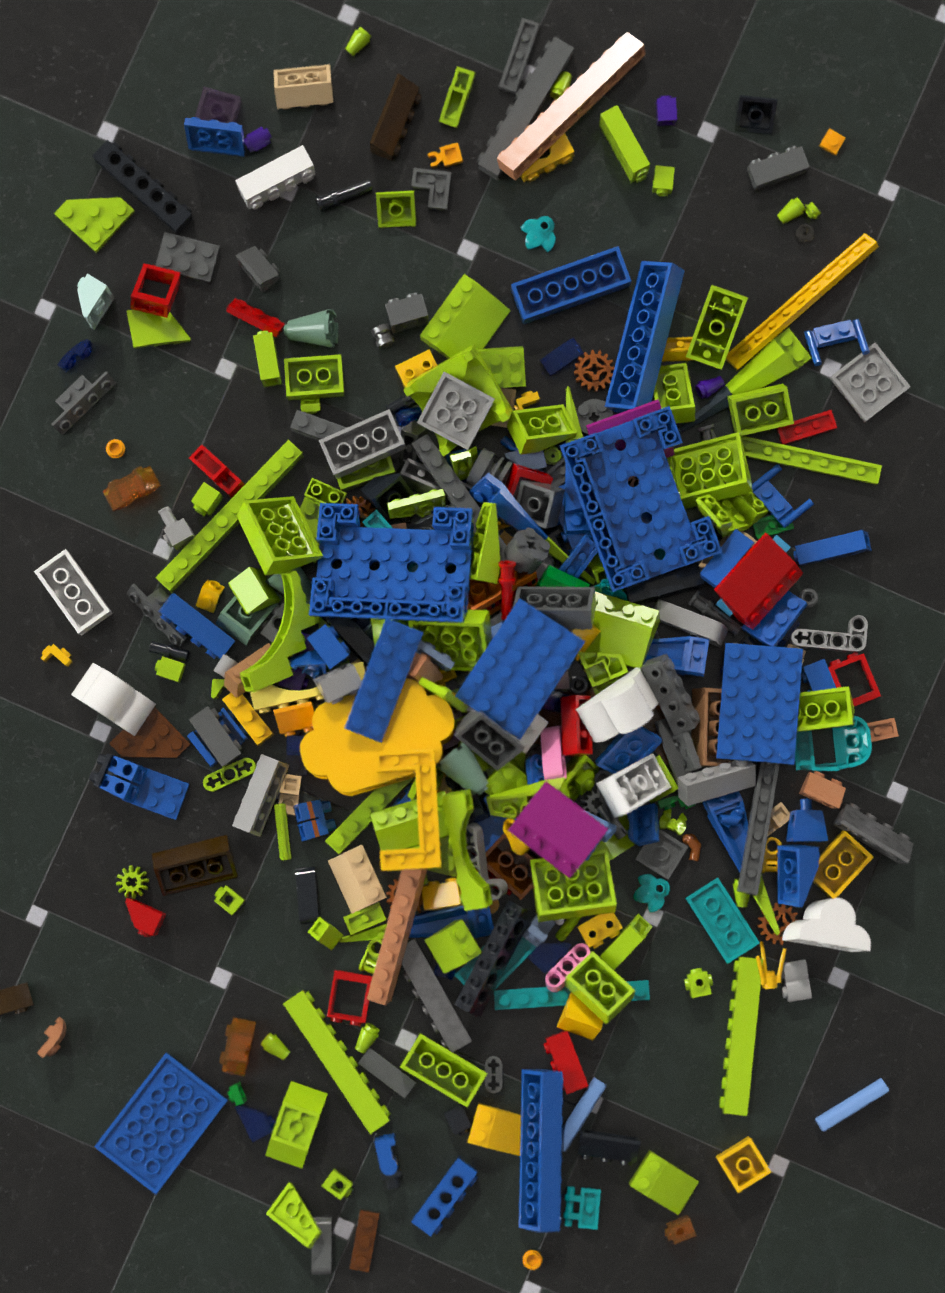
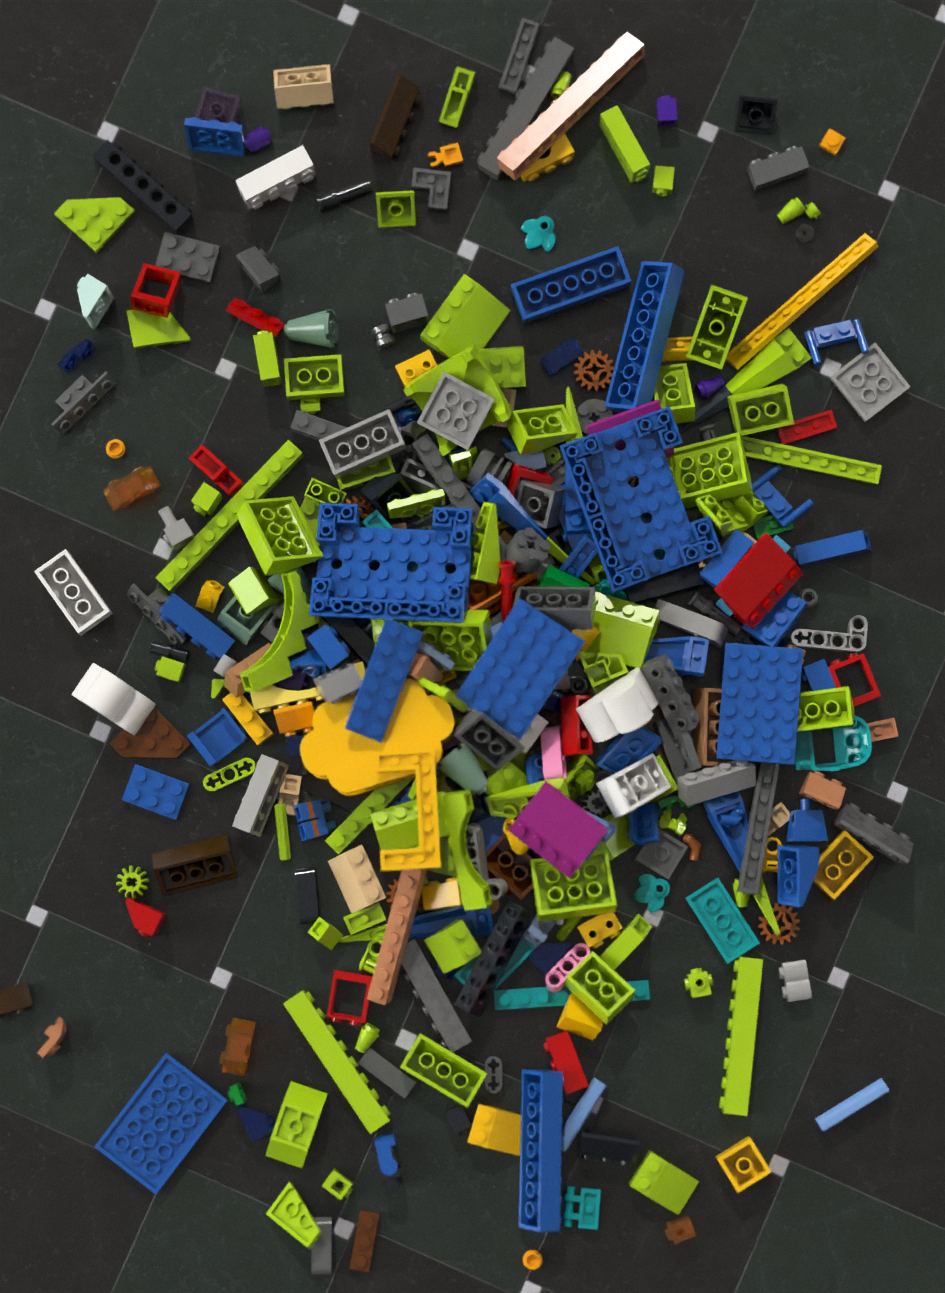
(63, 655): yellow bracket -> none
(111, 774): blue hips -> none
(216, 736): dark grey brick -> none
(231, 907): lime brick -> none
(274, 1045): lime cone -> none
(358, 40): lime cone -> none
(422, 1218): blue brick -> none
(527, 399): yellow bracket -> none
(605, 812): dark grey axle -> none
(768, 978): yellow plant -> none
(829, 925): white brick -> none

